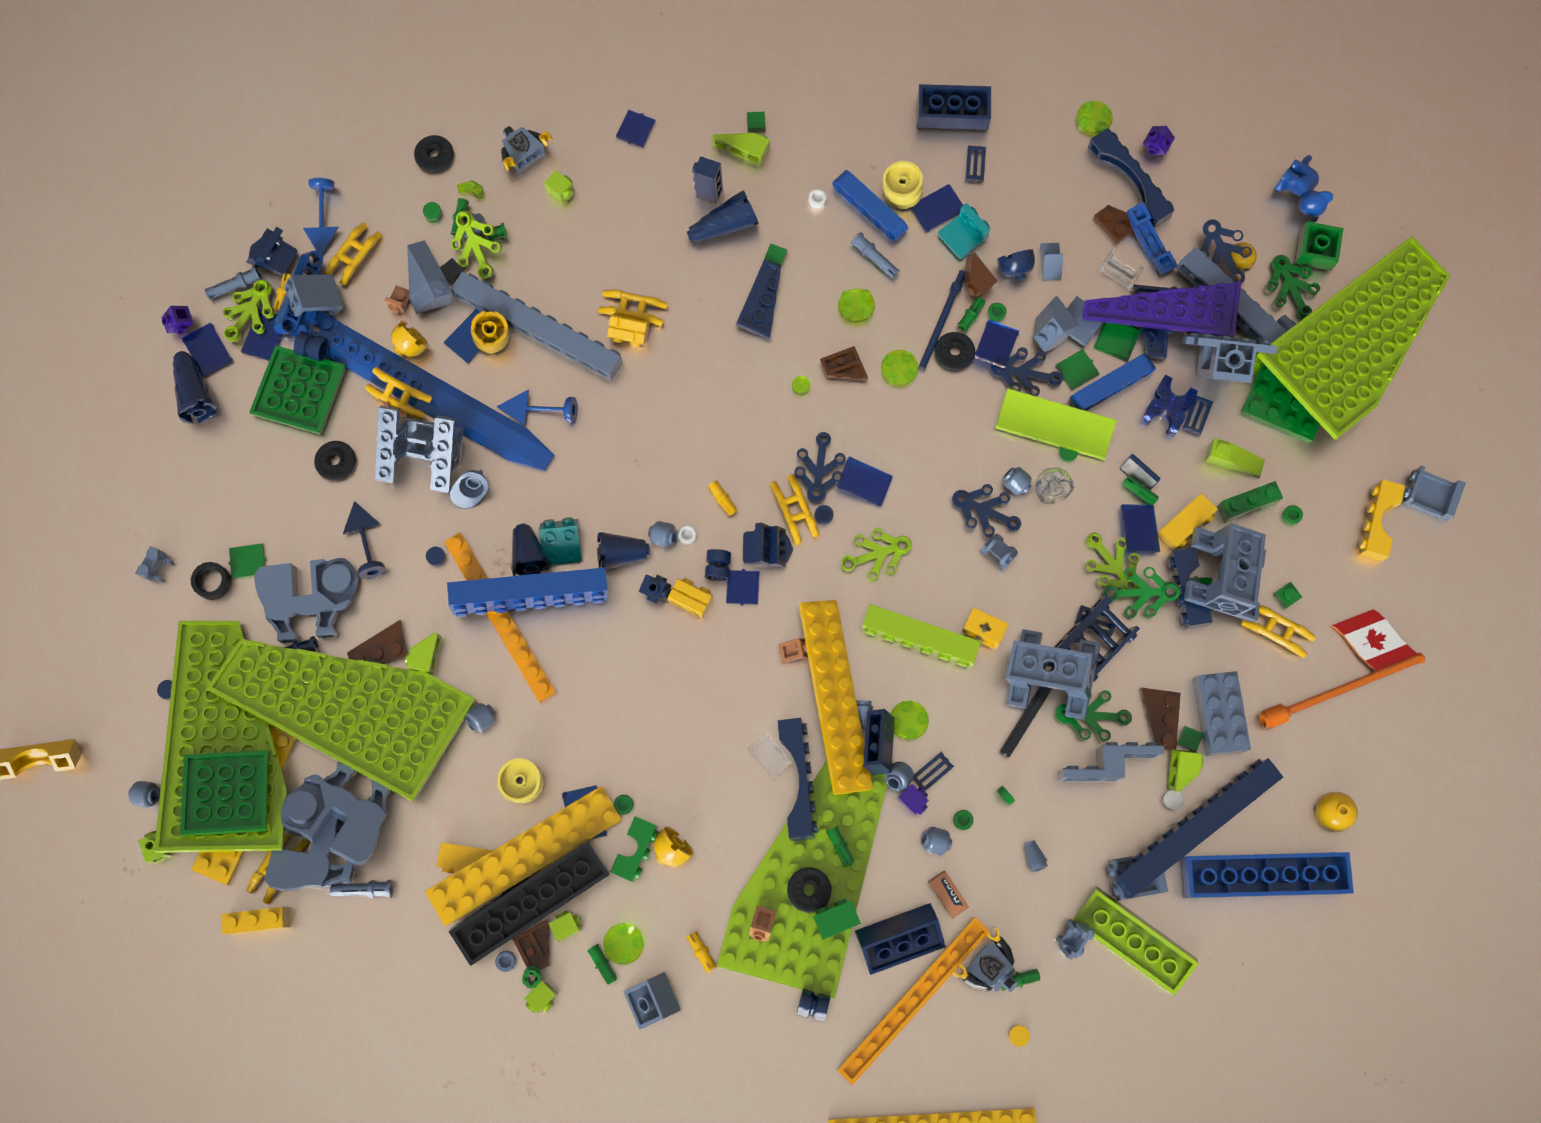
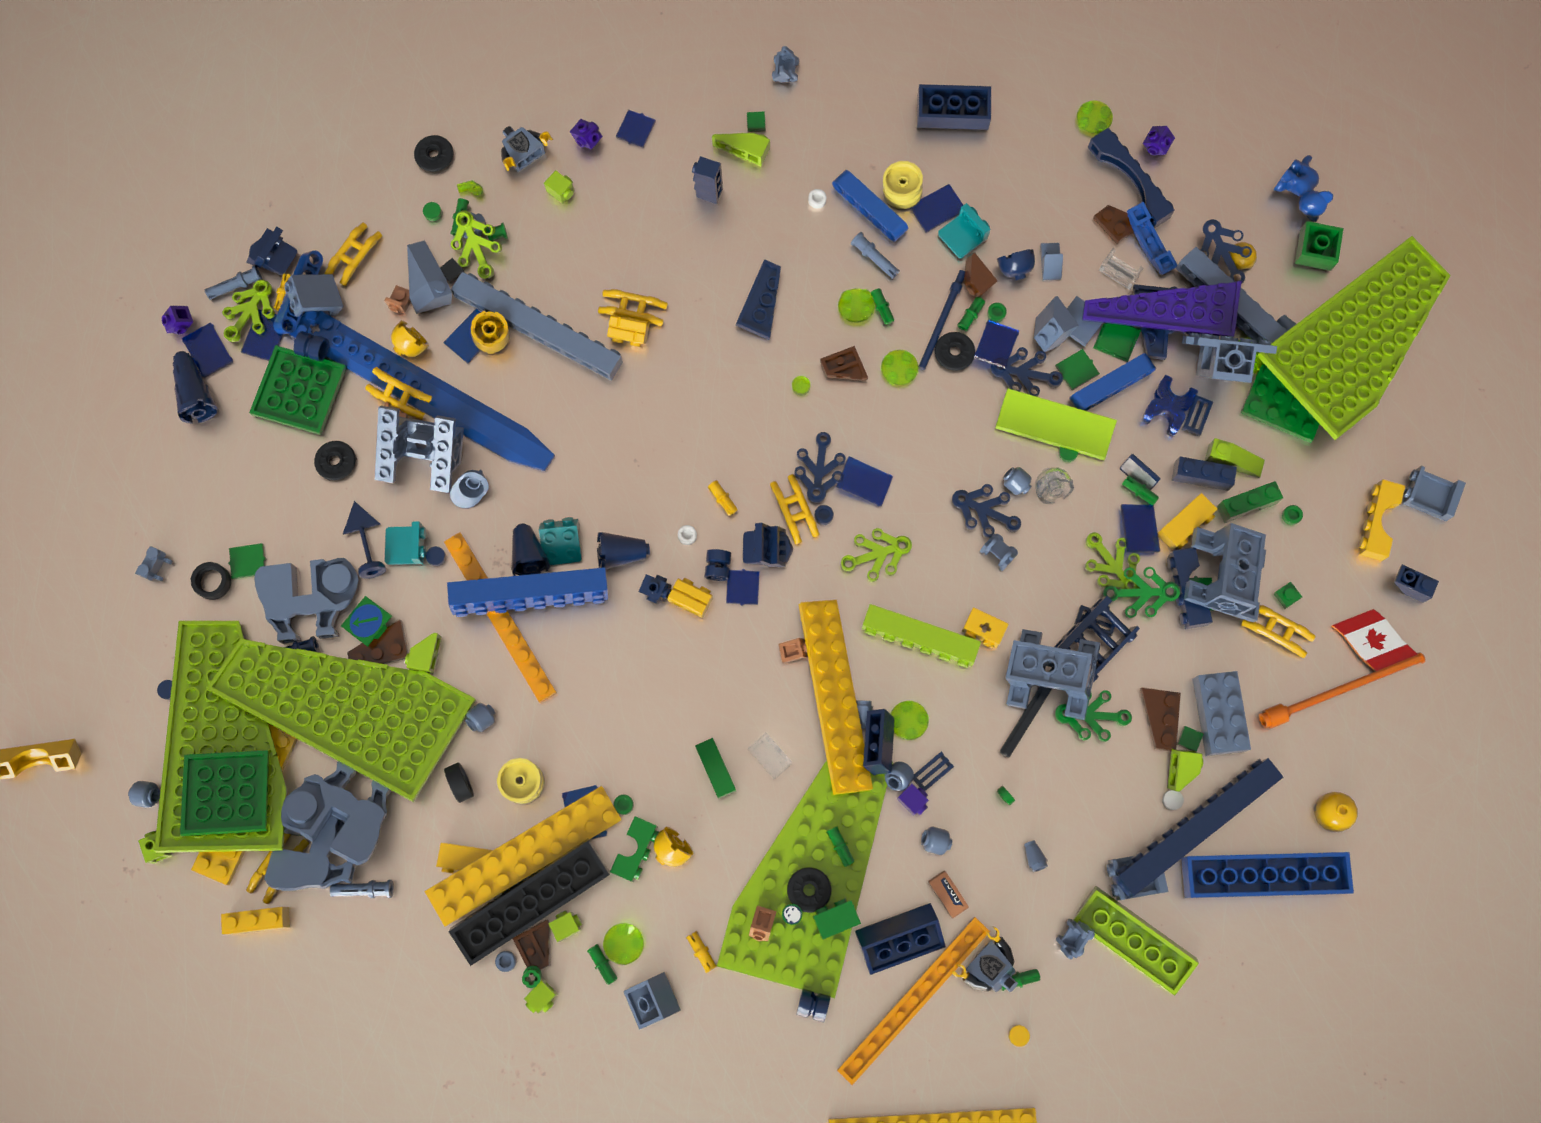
(321, 235): blue piece -> none
(367, 621): none -> piece
(405, 544): none -> teal bracket
(458, 782): none -> black tyre
(518, 407): blue piece -> none
(586, 134): none -> dark purple brick
(663, 534): sand blue head -> none
(715, 768): none -> green slope
(725, 219): dark blue cone -> none
(776, 254): green tile -> none
(785, 66): none -> sand blue piece
(792, 914): none -> tile
(800, 820): dark blue arch -> none
(882, 306): none -> green axle
(963, 820): green tile -> none
(974, 177): dark blue tile -> none
(1111, 762): sand blue bracket -> none
(1204, 473): none -> dark blue brick
(1291, 284): green plant -> none
(1415, 584): none -> dark blue slope

